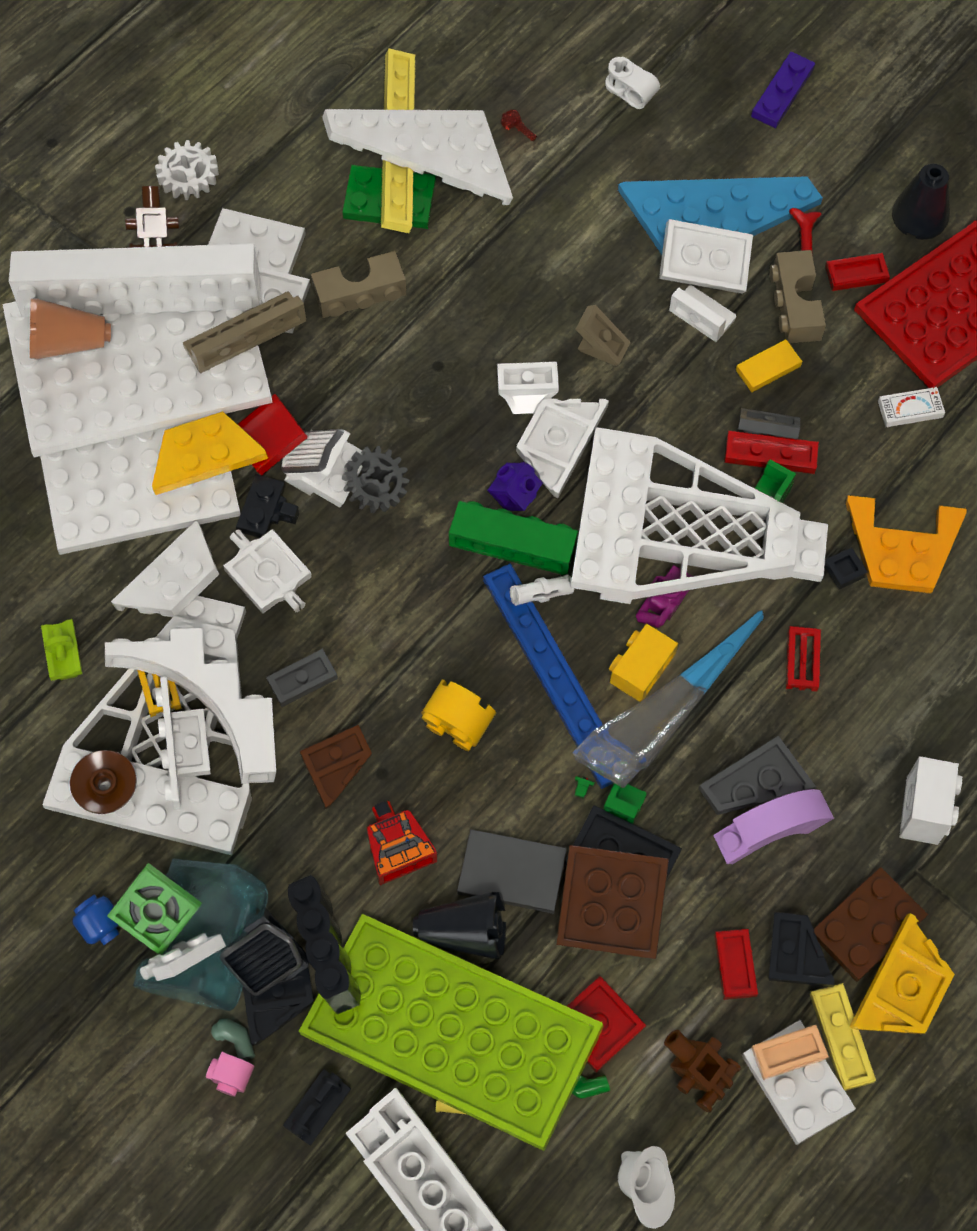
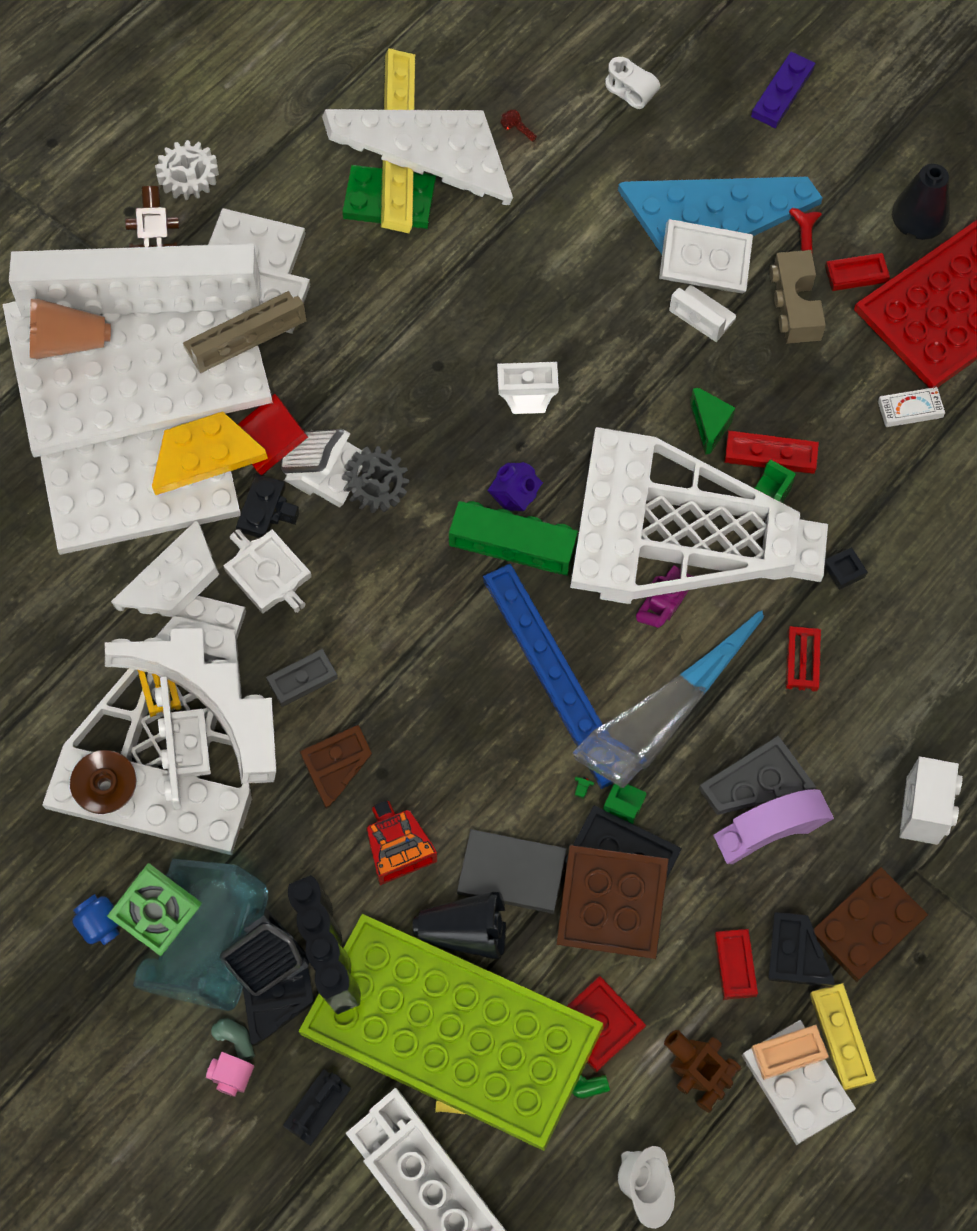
(61, 650): lime hips -> none
(182, 957): white plate -> none
(338, 295): dark tan arch -> none
(458, 714): yellow brick -> none
(541, 590): white pin -> none
(558, 438): white wing -> none
(601, 337): dark tan slope -> none
(643, 662): yellow brick -> none
(711, 418): none -> green slope
(768, 365): yellow tile -> none
(769, 423): dark grey plate -> none
(903, 557): light orange wing -> none
(906, 985): yellow wing -> none

